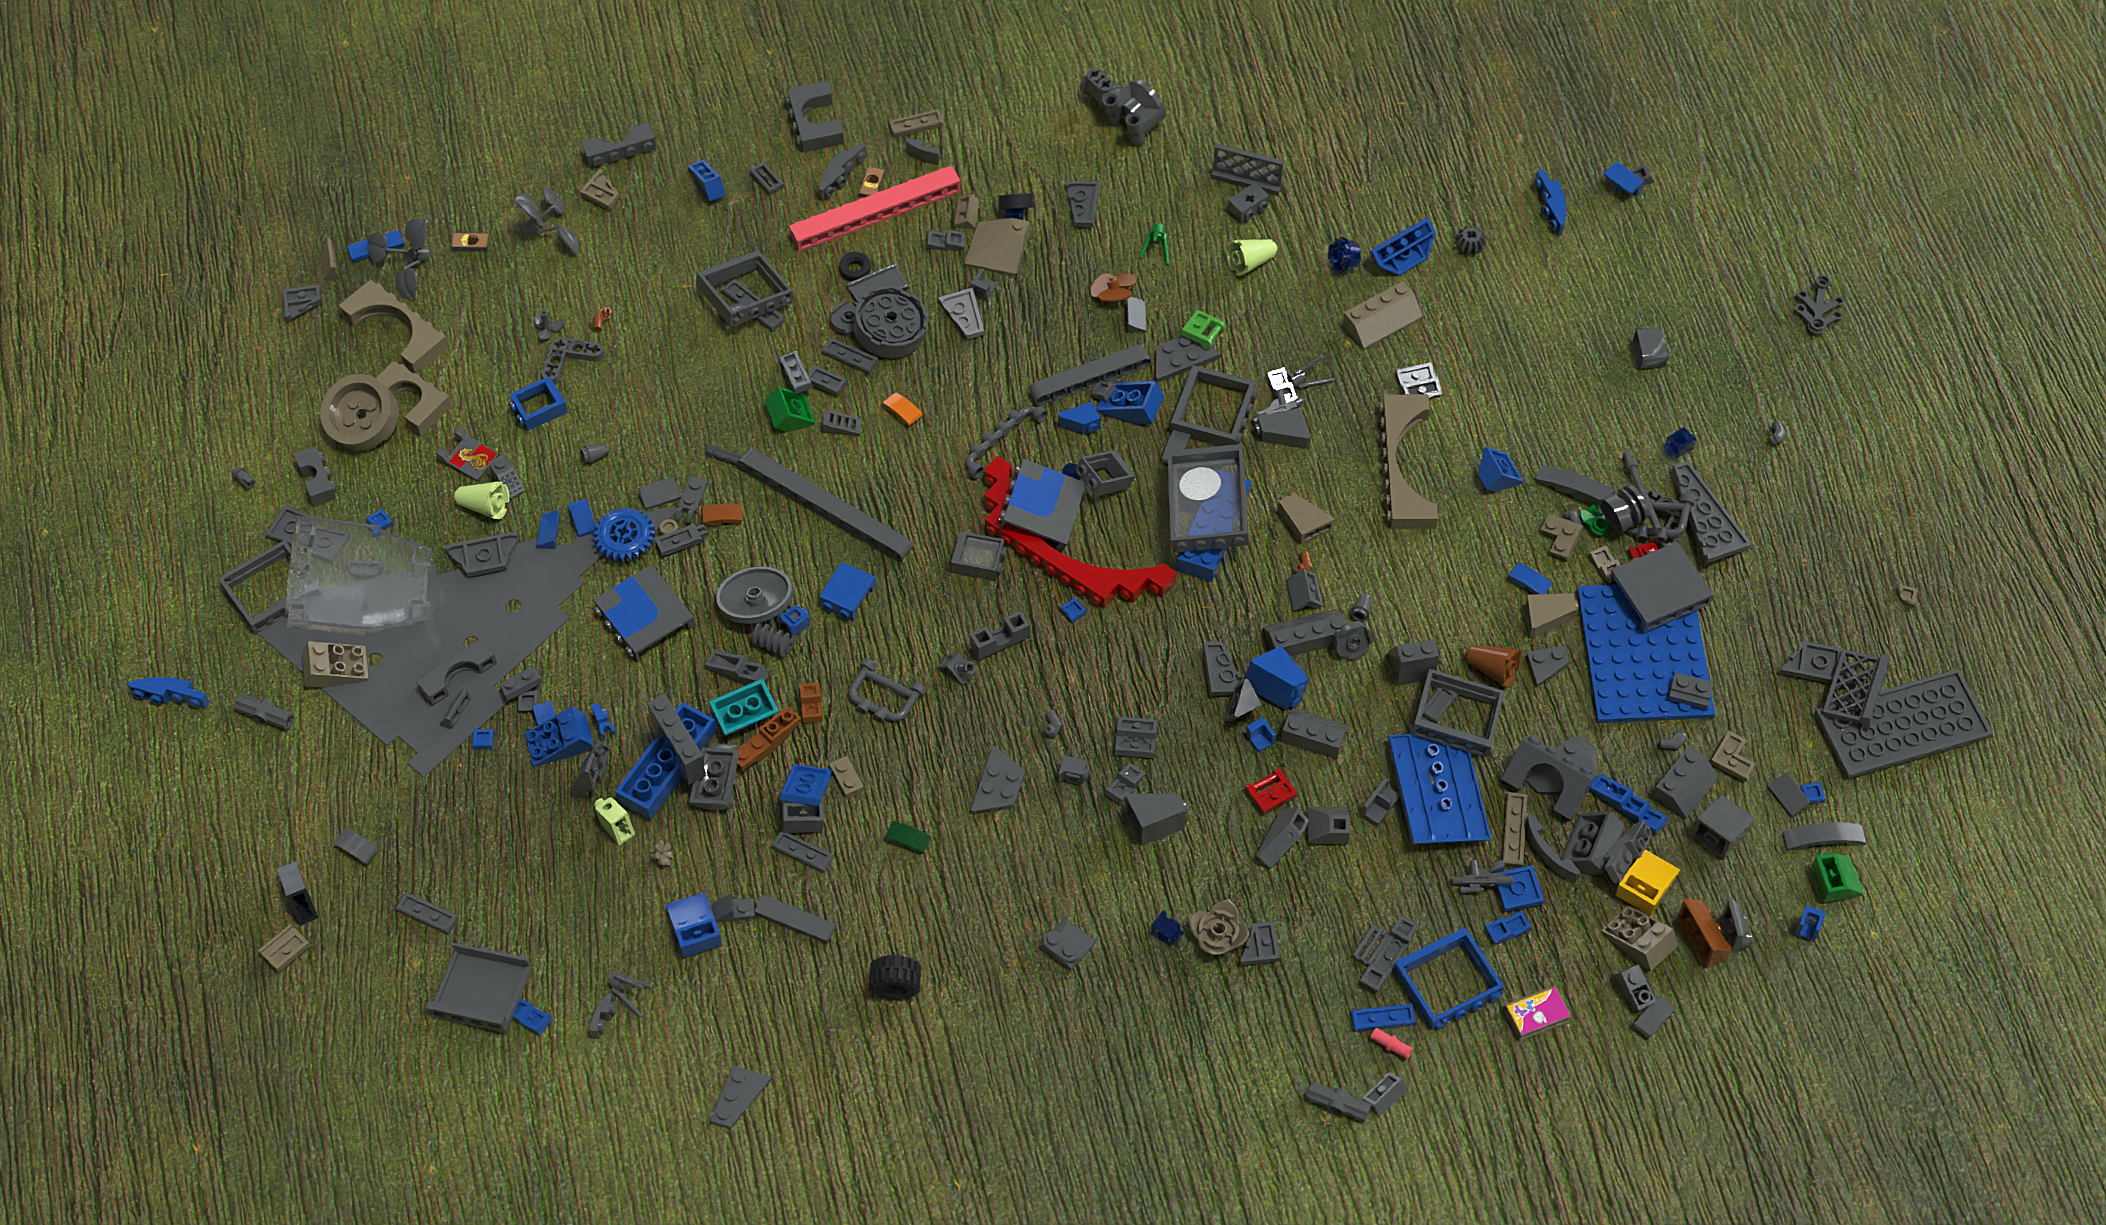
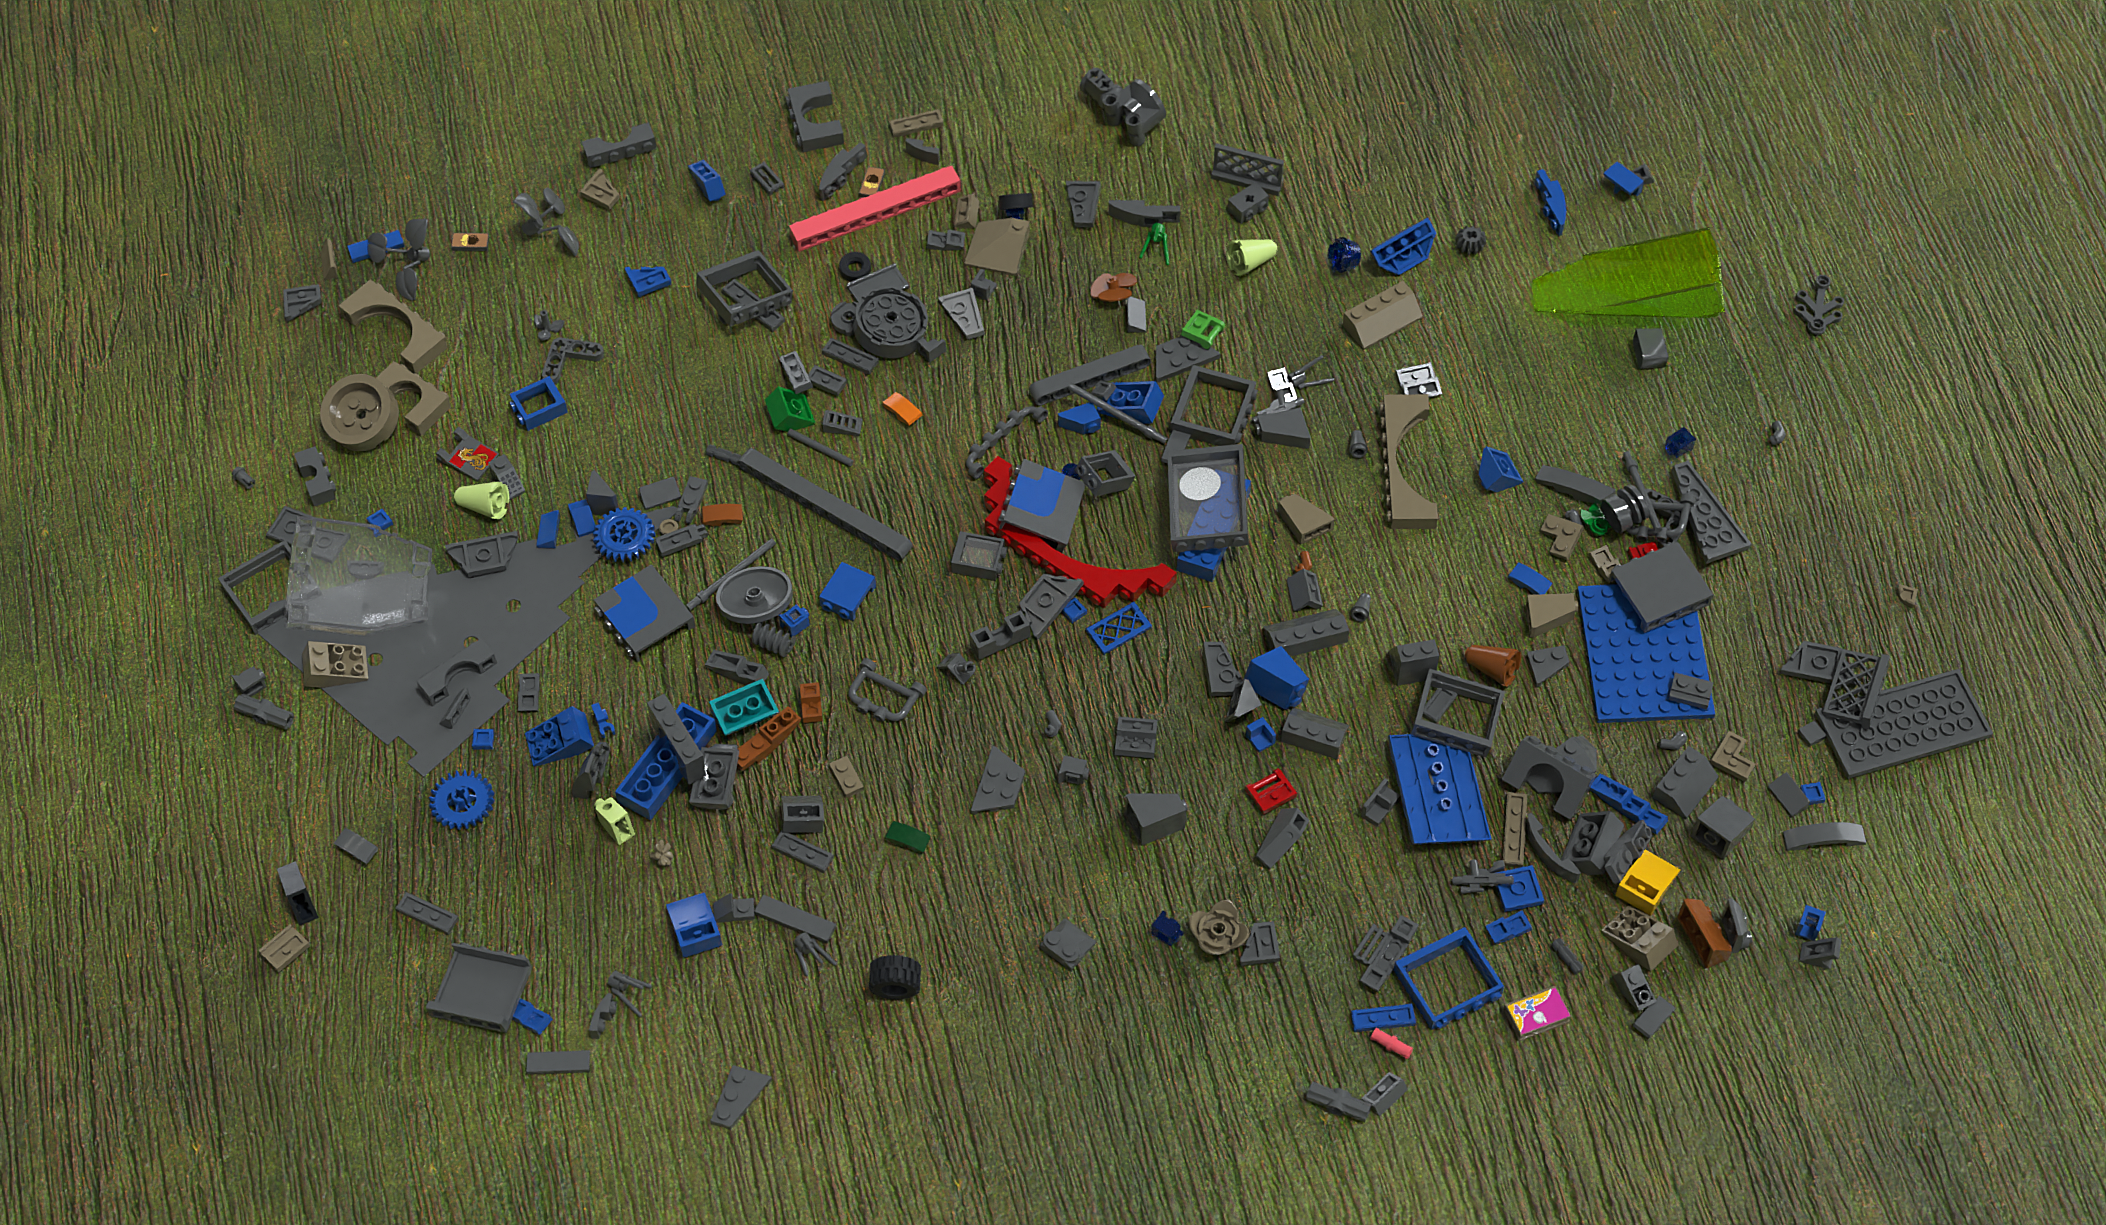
(165, 689): blue slope -> none
(250, 681): none -> dark grey window
(459, 787): none -> blue gear
(521, 682): dark grey plate -> none
(544, 711): blue tile -> none
(558, 1062): none -> dark grey tile
(593, 452): dark grey cone -> none
(600, 317): dark orange arm -> none
(600, 496): none -> dark grey slope
(648, 279): none -> blue wing
(703, 596): none -> dark grey bar
(806, 785): blue tile -> none
(806, 946): none -> dark grey plant
(820, 447): none -> dark grey bar
(931, 349): none -> dark grey panel
(1047, 601): none -> dark grey wing
(1118, 641): none -> blue window
(1125, 783): dark grey slope -> none
(1137, 214): none -> dark grey slope
(1149, 431): none -> dark grey bar
(1328, 825): dark grey slope -> none
(1348, 633): dark grey plate -> none
(1357, 445): none -> dark grey cone
(1567, 955): none -> dark grey axle
(1643, 279): none -> clear neon green windscreen
(1811, 733): none -> dark grey tile
(1821, 952): none -> dark grey slope
(1836, 877): green slope -> none

